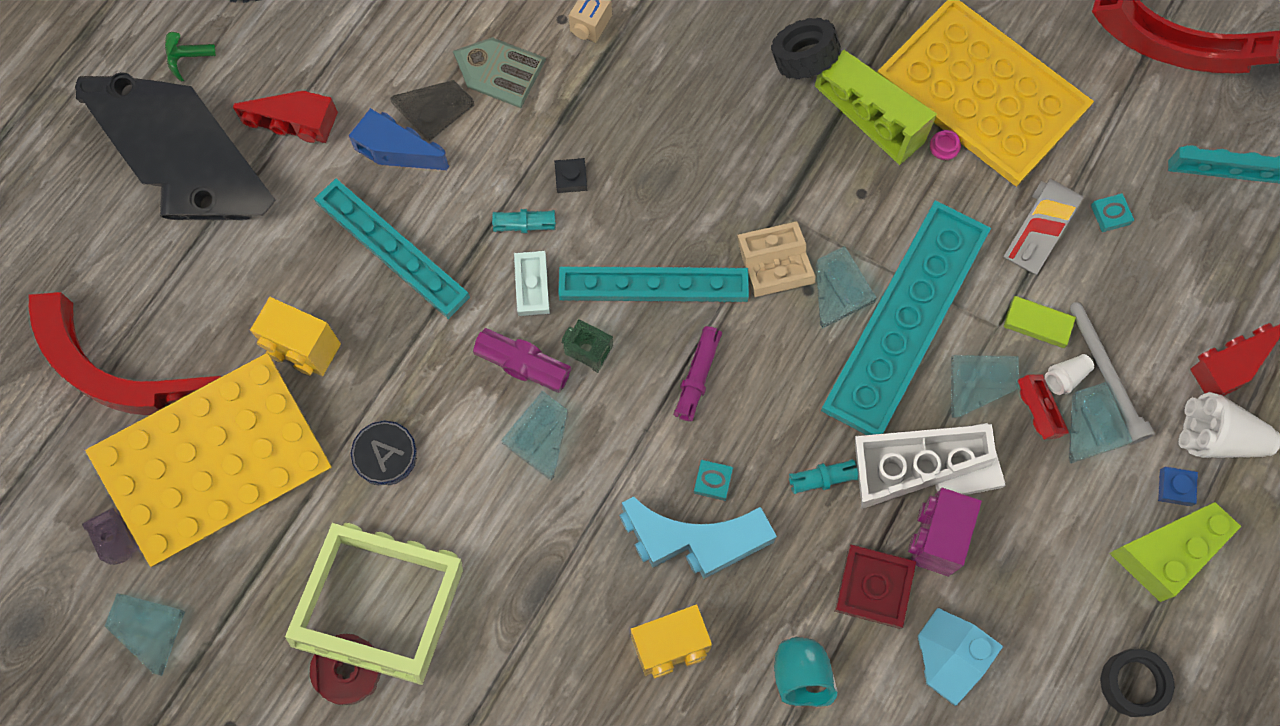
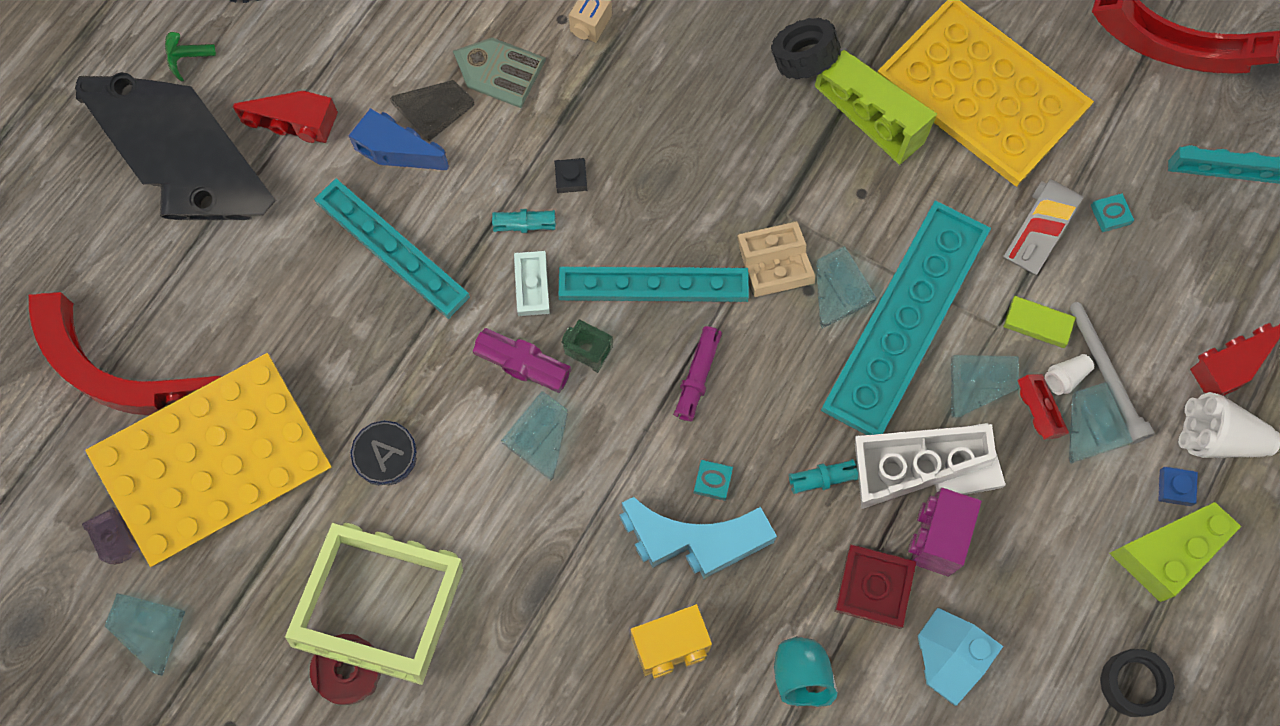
(295, 337): yellow brick -> none
(945, 145): dark pink plate -> none

